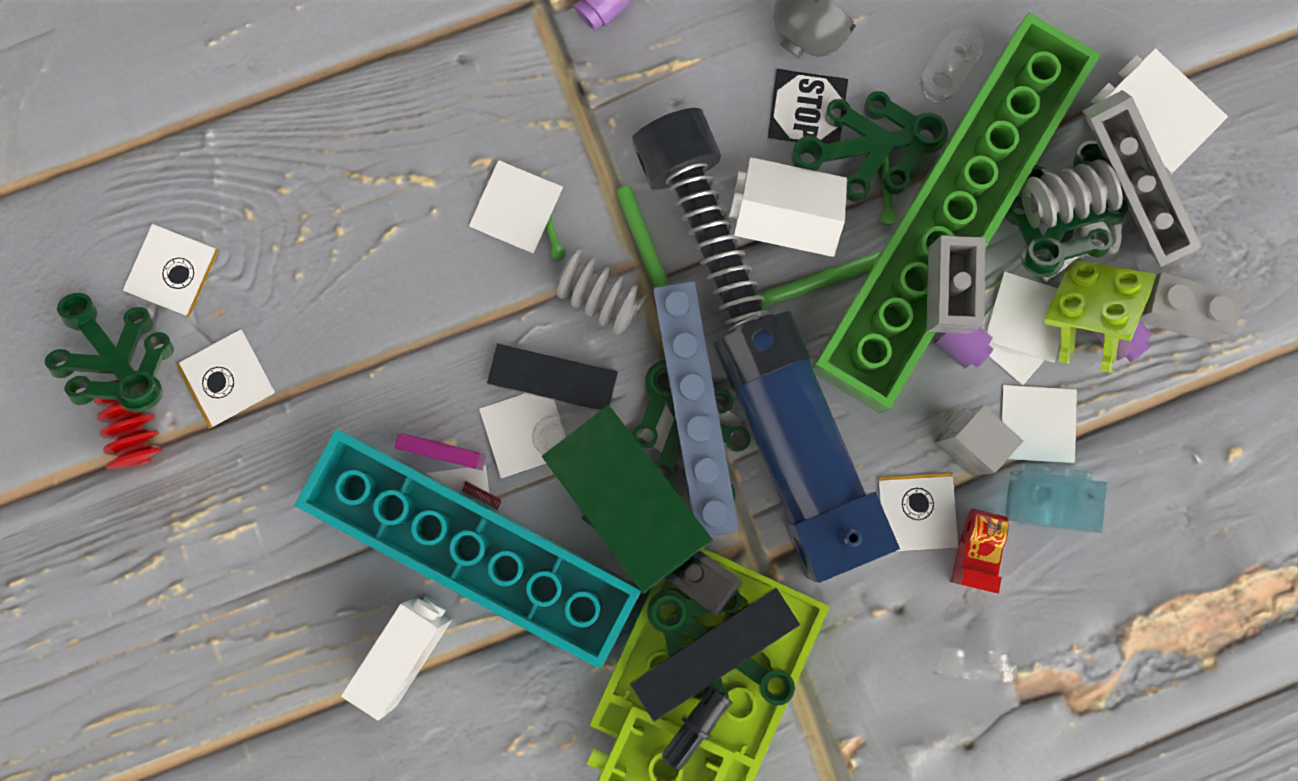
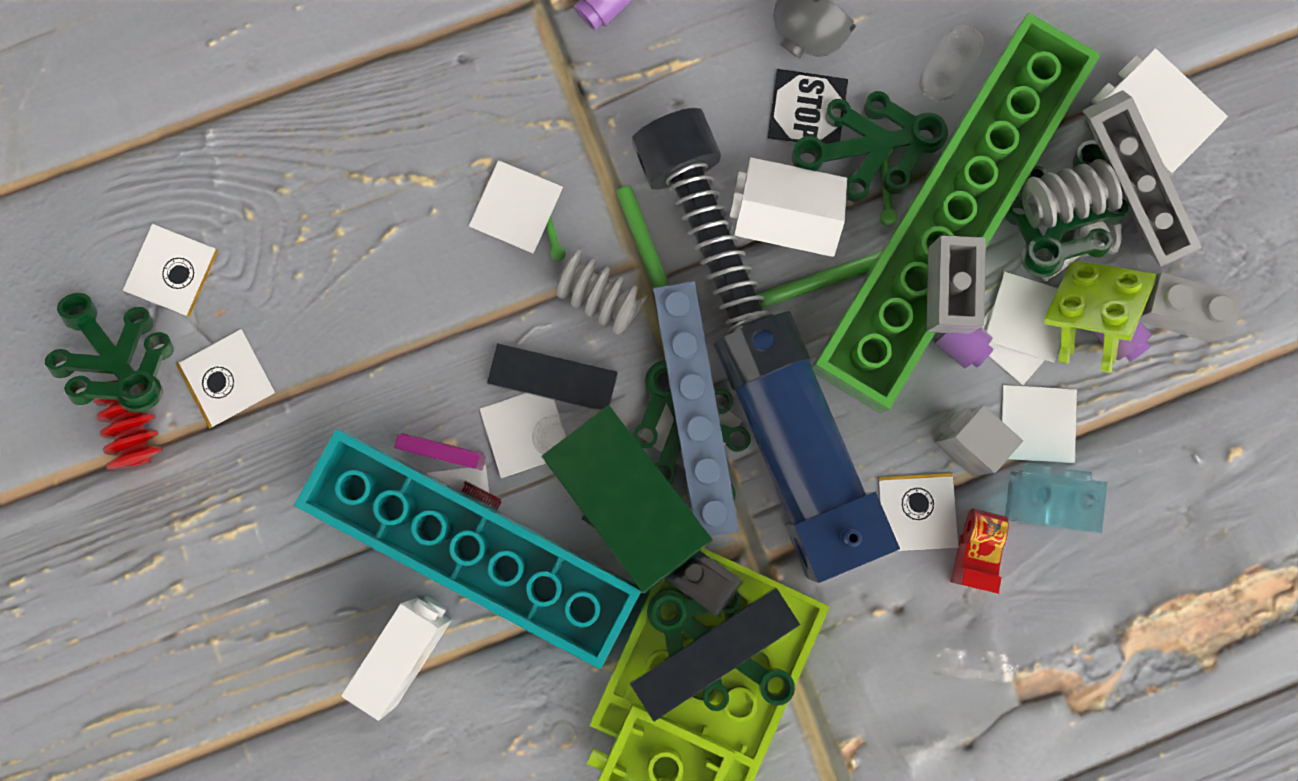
(696, 727): black axle -> none

